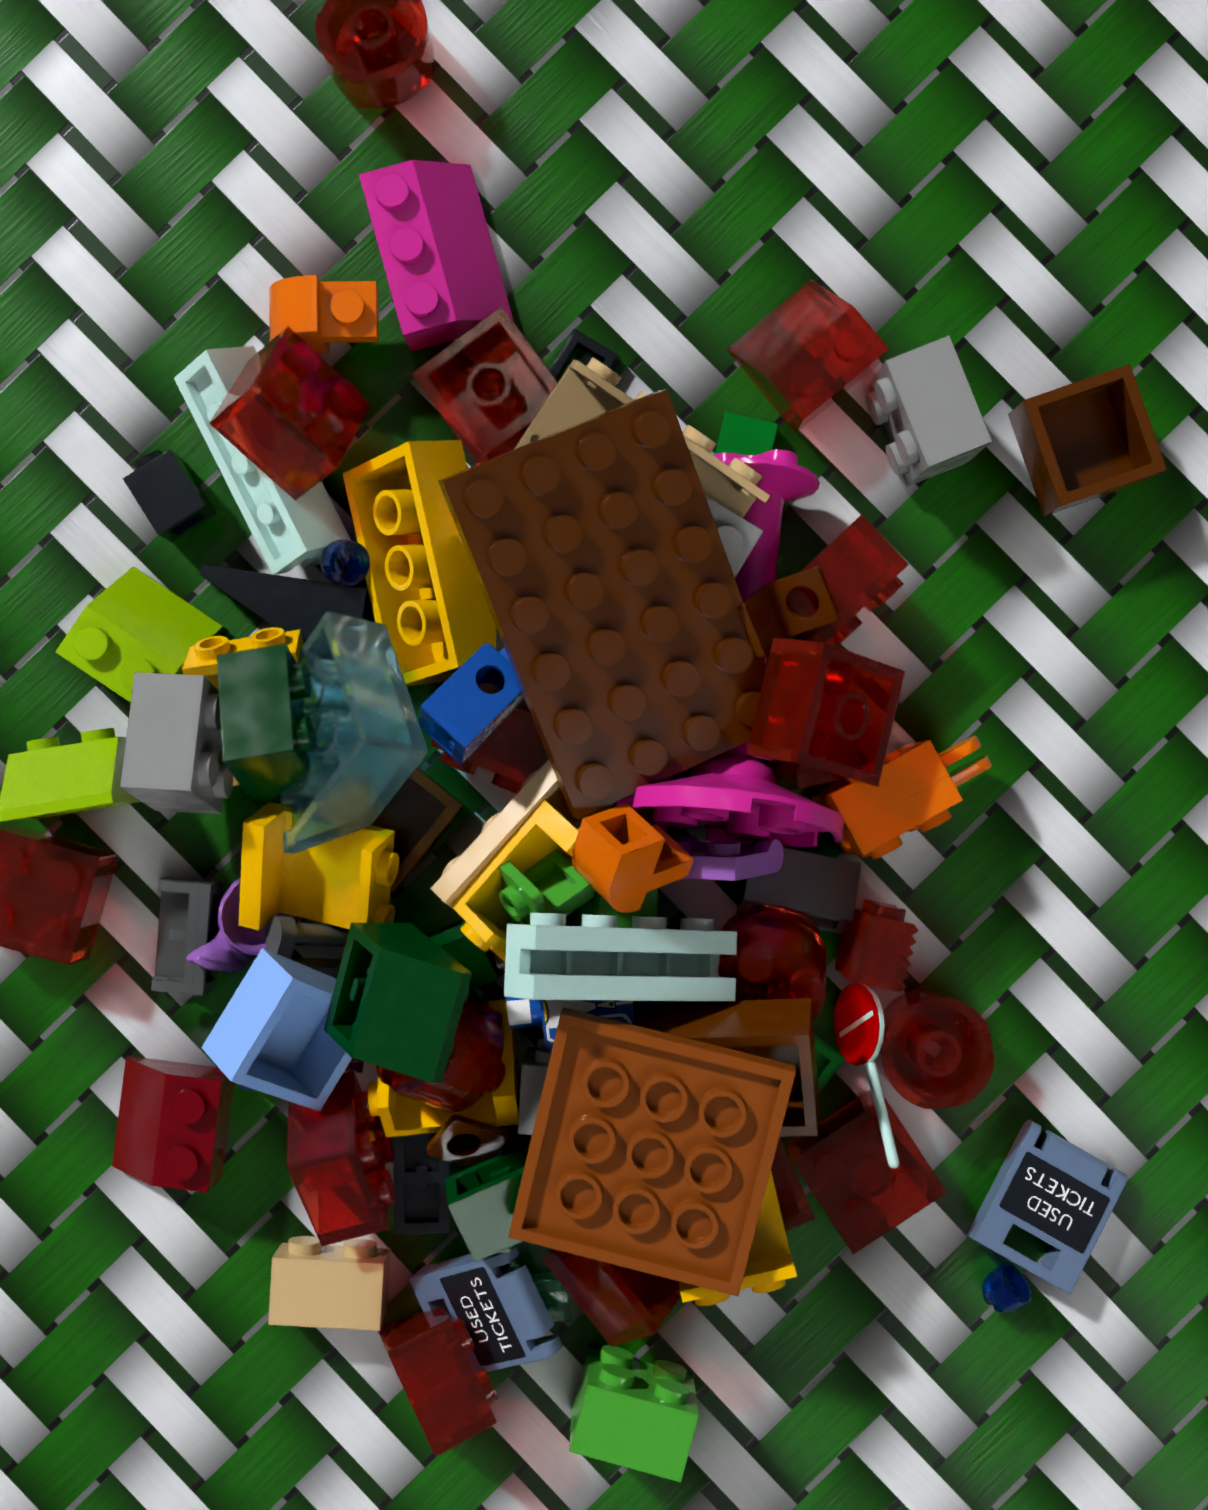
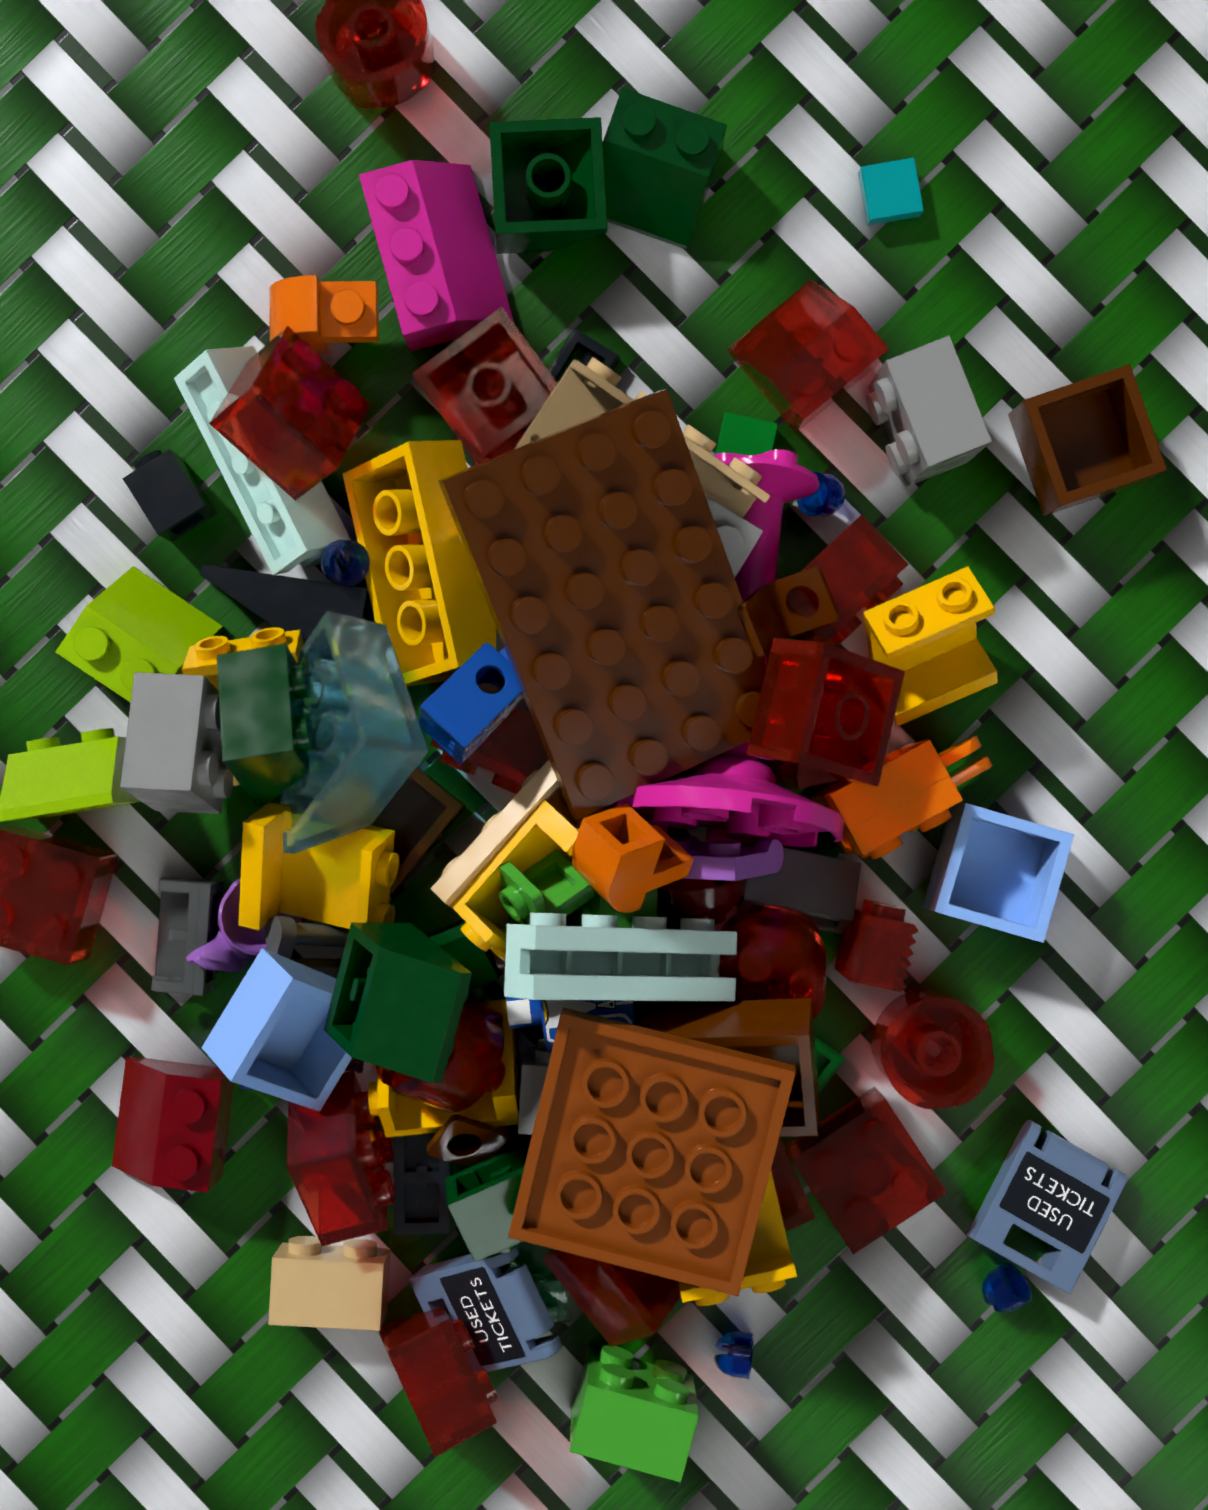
(547, 183): none -> dark green slope
(658, 166): none -> dark green slope
(699, 899): none -> clear red piece
(740, 1354): none -> clear blue hinge
(827, 498): none -> clear blue hinge
(859, 1037): red piece -> none
(890, 191): none -> teal tile
(934, 642): none -> yellow panel
(998, 871): none -> light blue piece

